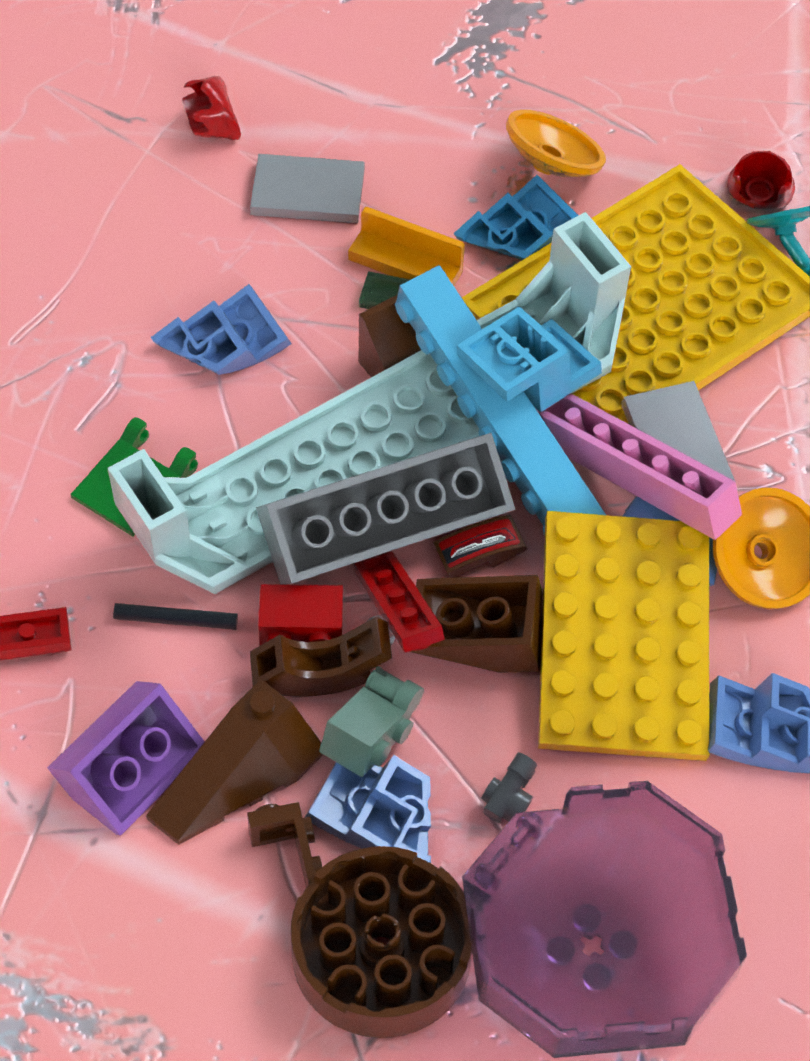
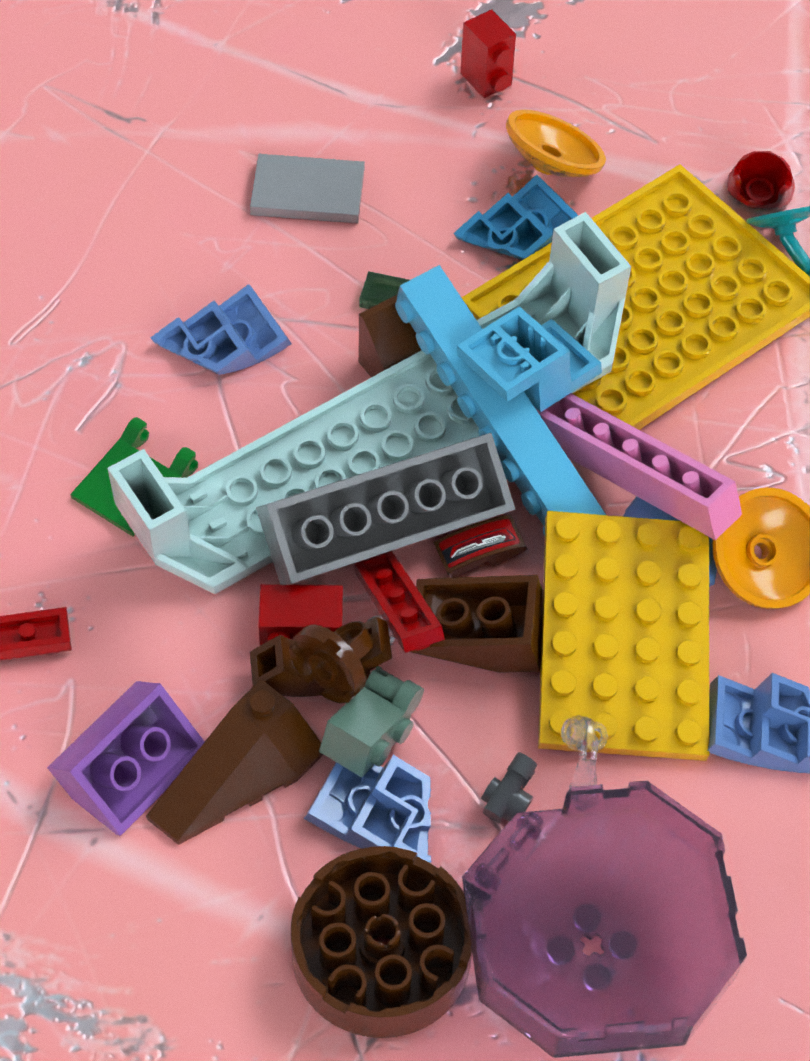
(175, 616): black bar -> none
(210, 109): red hair -> none
(281, 823): reddish brown bracket -> none
(333, 658): none -> reddish brown tile
(404, 247): light orange panel -> none
(488, 53): none -> red brick
(580, 735): none -> clear piece
(678, 420): light grey tile -> none

